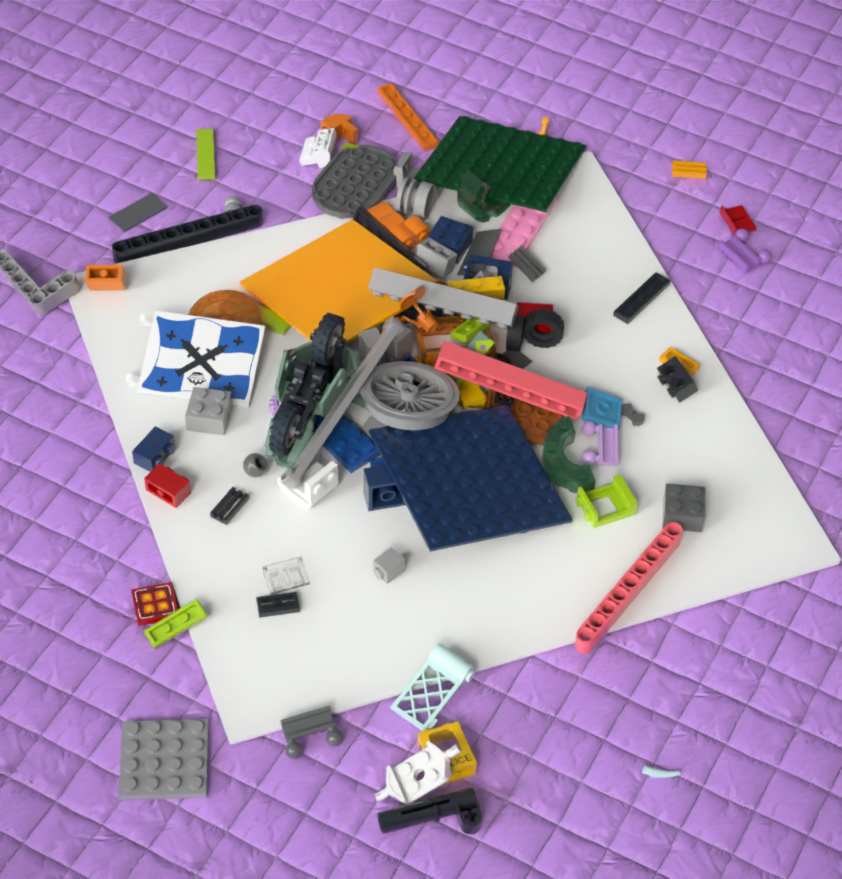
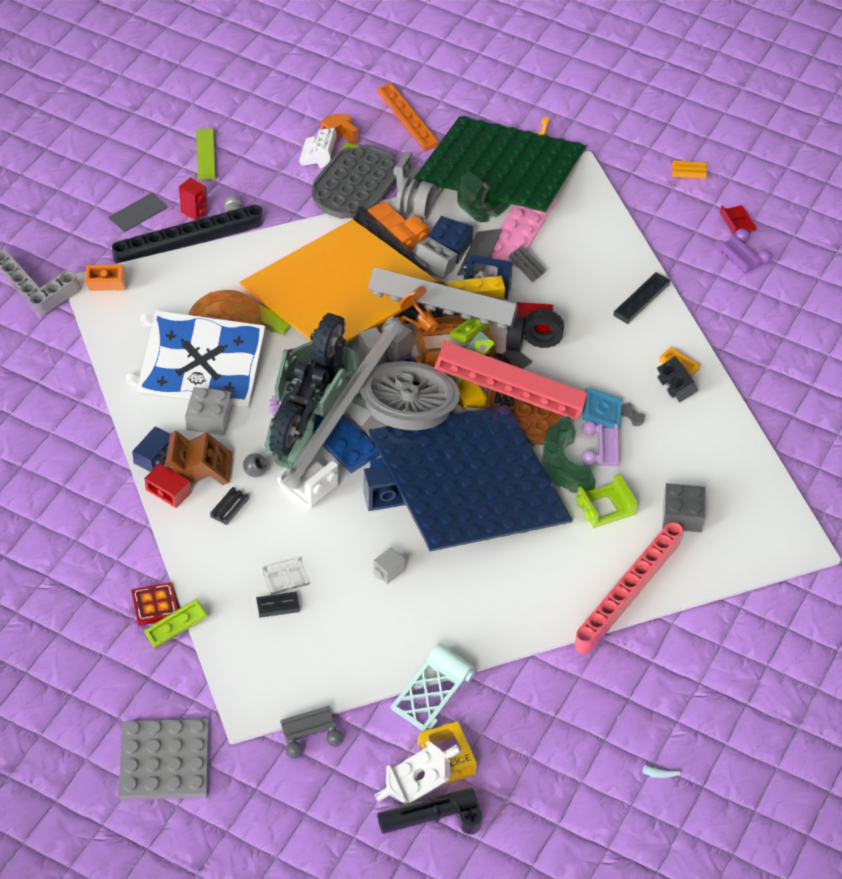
(193, 199): none -> red brick
(199, 457): none -> dark orange bracket

